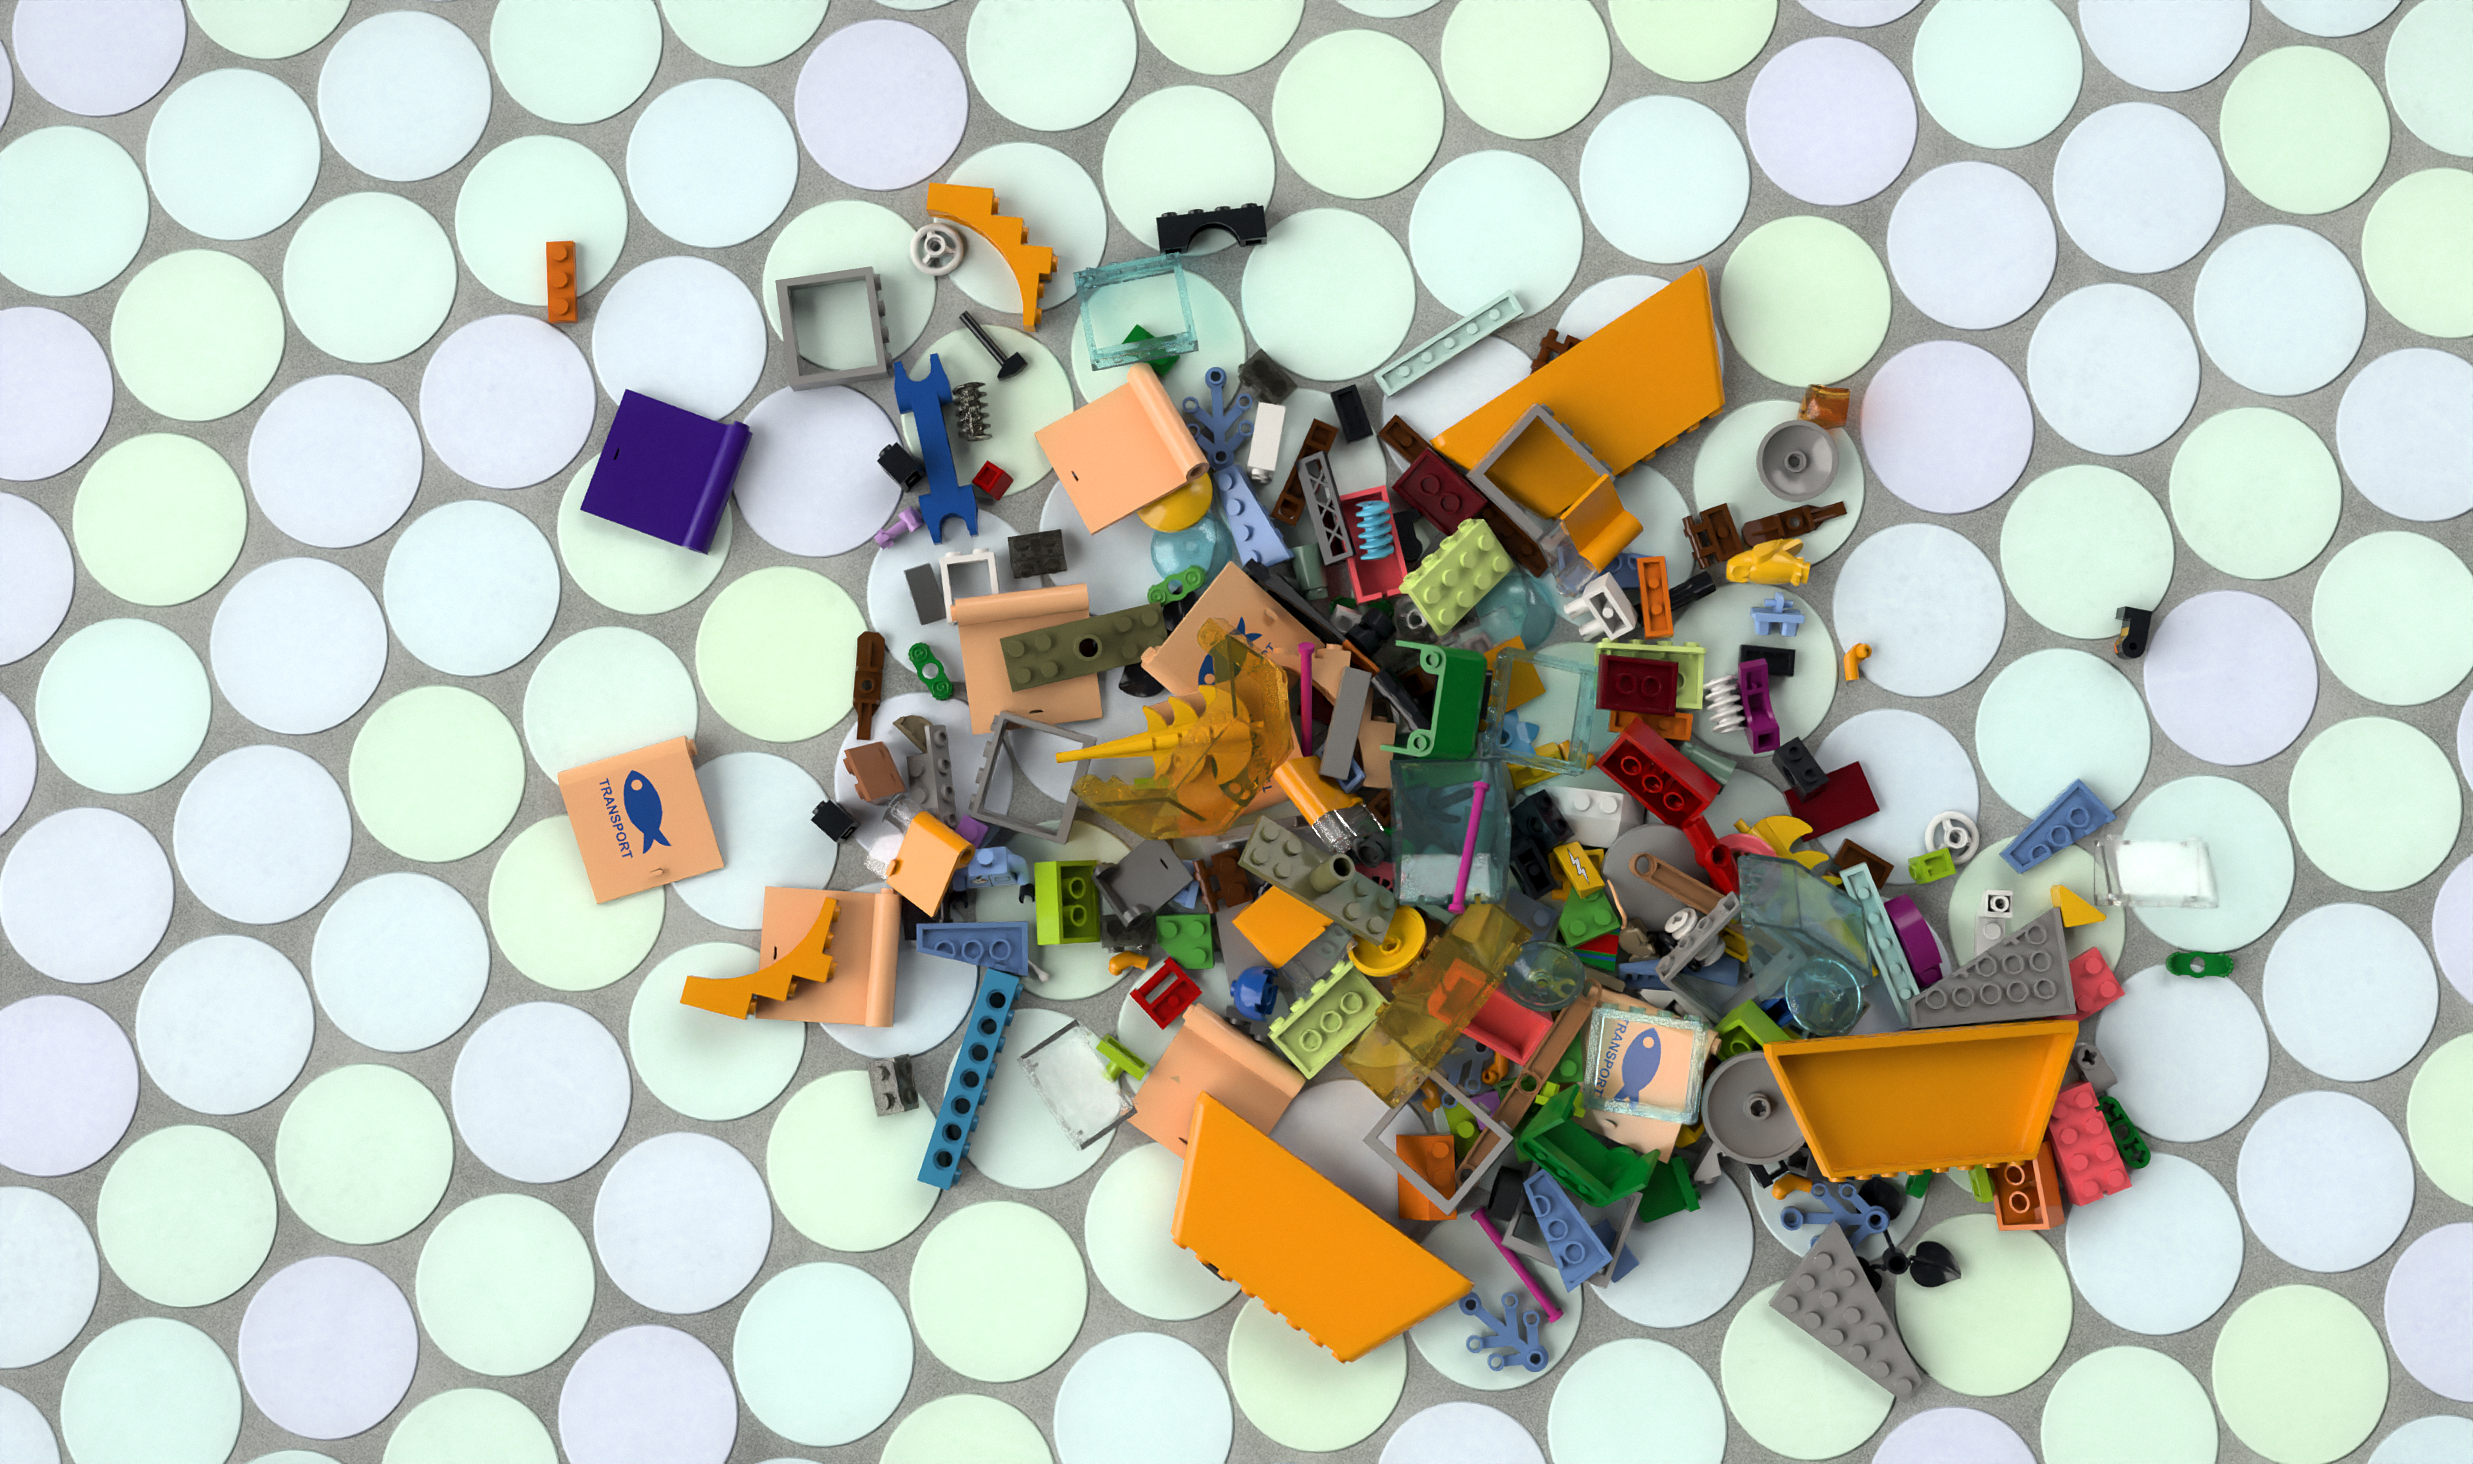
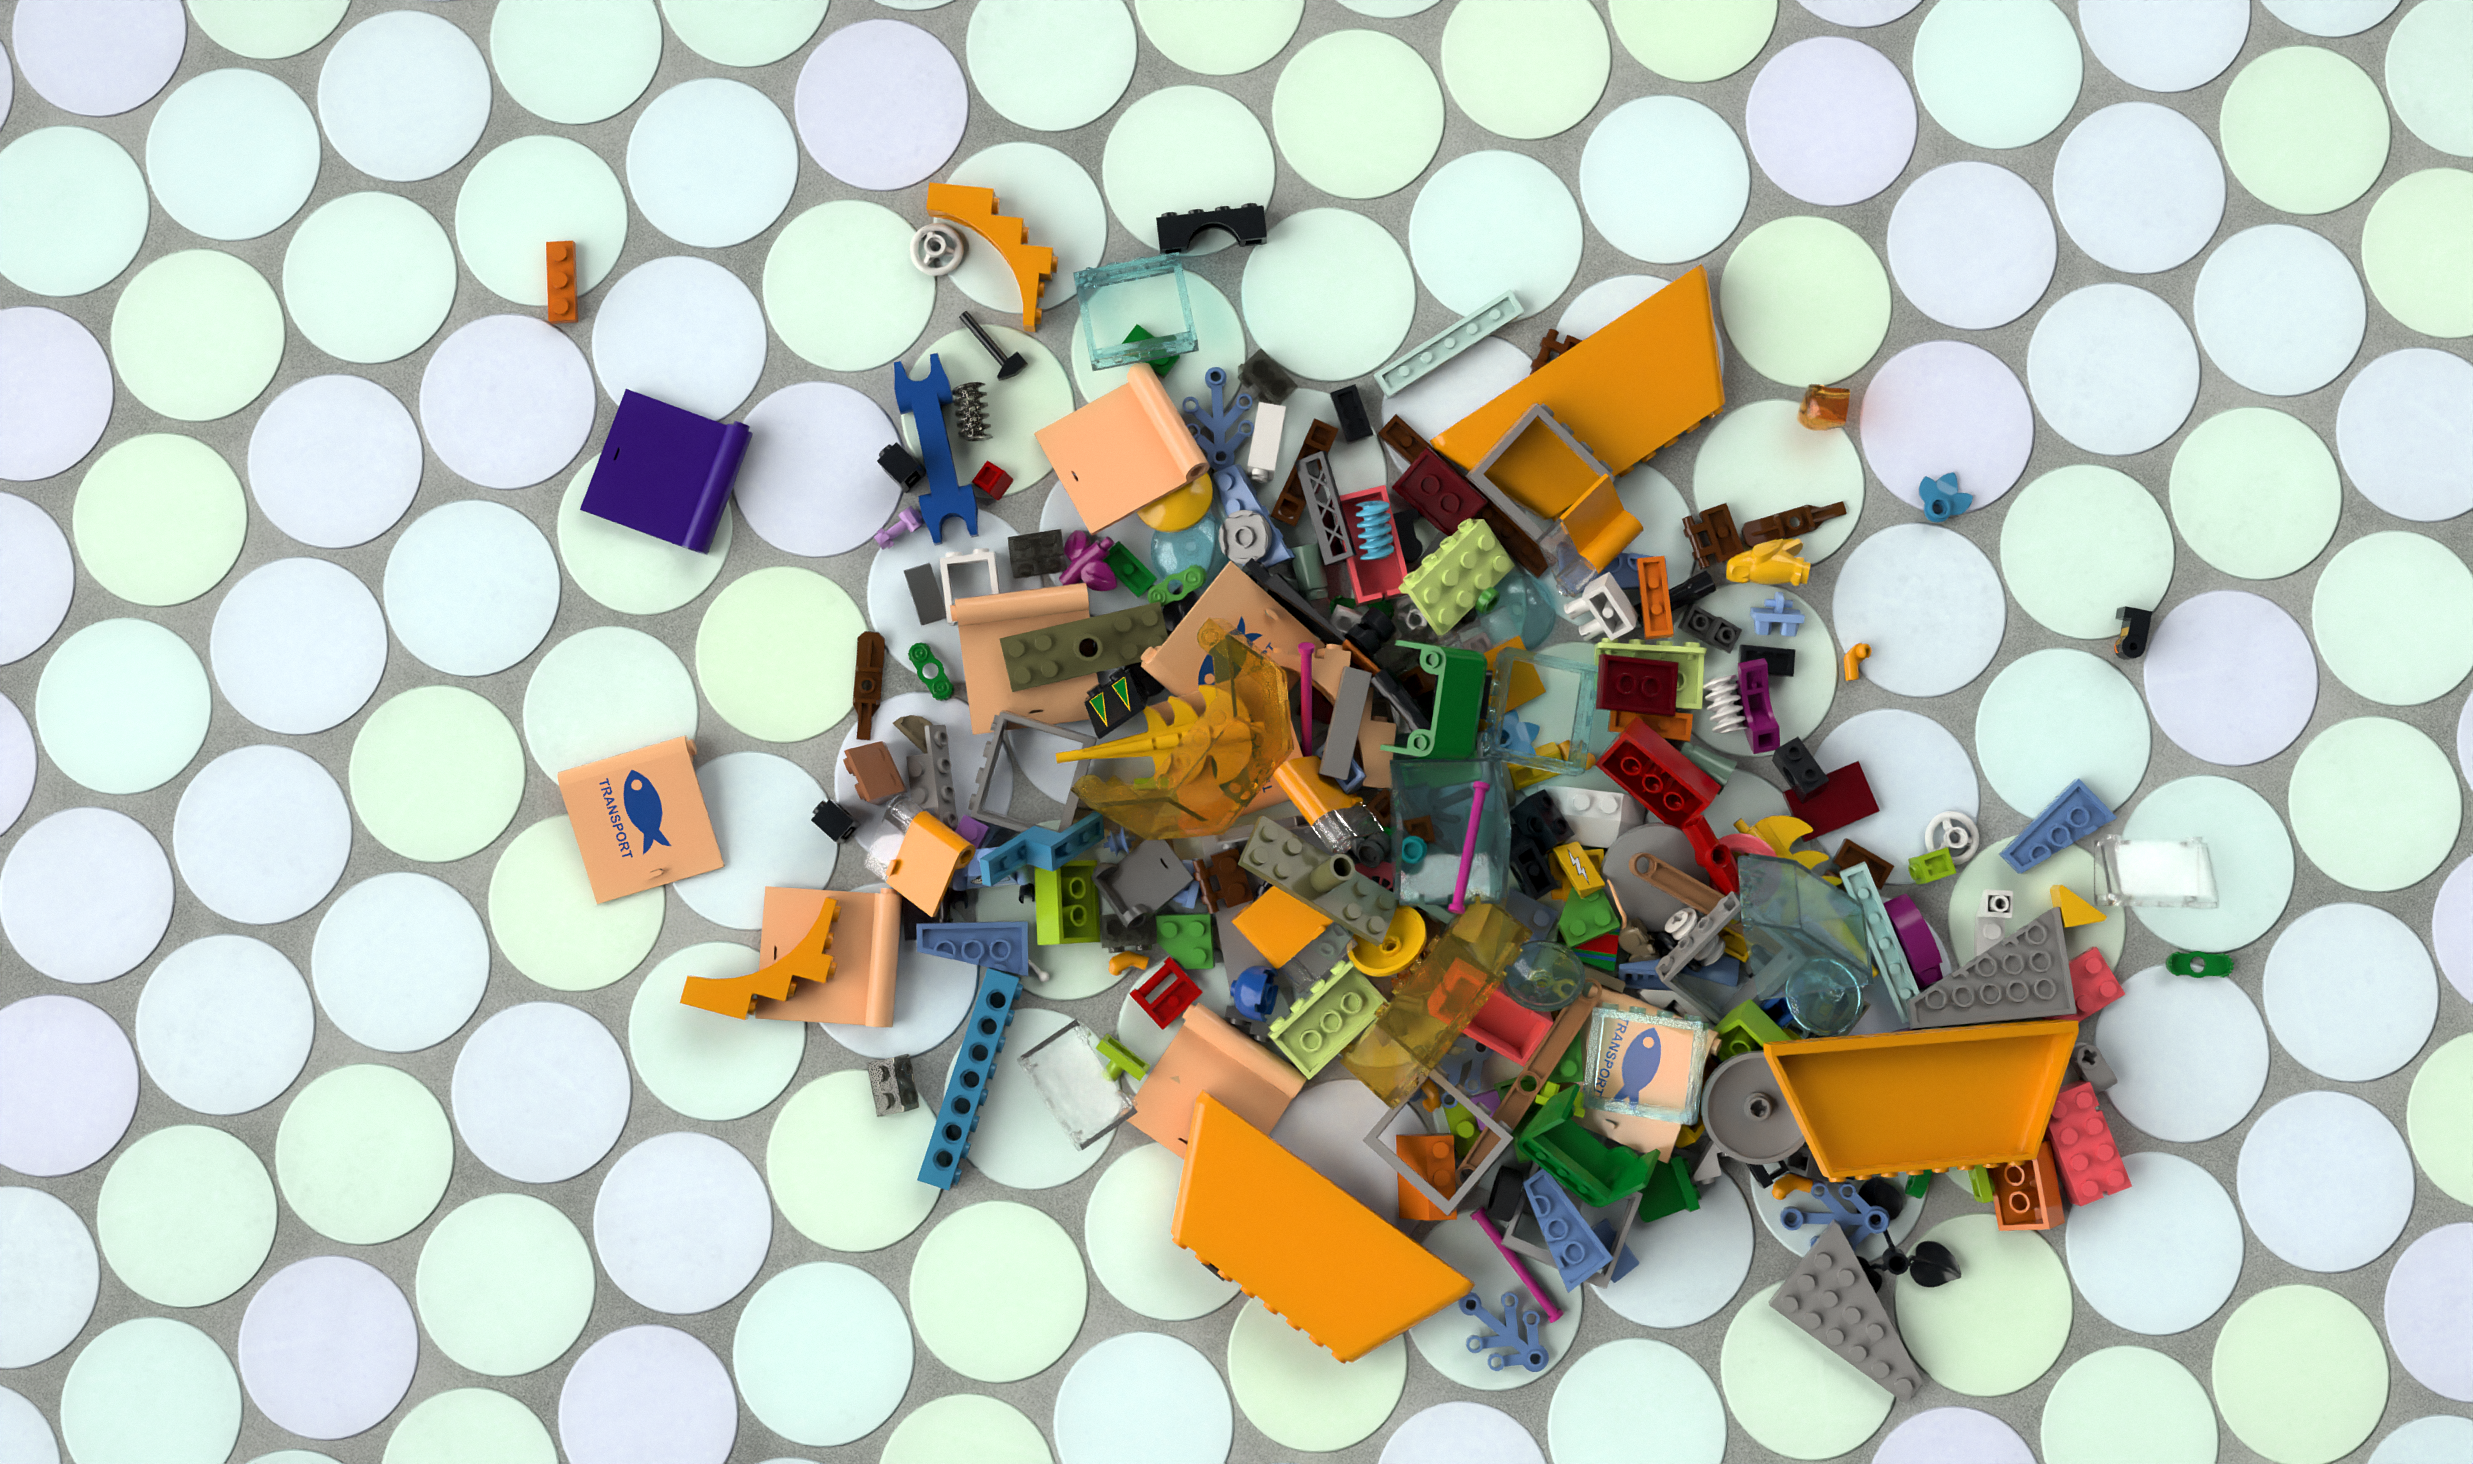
(877, 311): light grey window -> none
(1042, 848): none -> dark azure bracket
(1088, 562): none -> magenta plant
(1115, 701): none -> black slope
(1119, 841): none -> medium blue wheel
(1129, 570): none -> green plate
(1245, 536): none -> light grey tile
(1413, 849): none -> teal plate
(1420, 827): none -> reddish brown tile
(1487, 601): none -> bright green tile
(1496, 1071): light orange arm -> none
(1710, 628): none -> dark grey slope
(1815, 456): light grey dish -> none
(1945, 495): none -> dark azure plate
(2125, 1152): green beam -> none

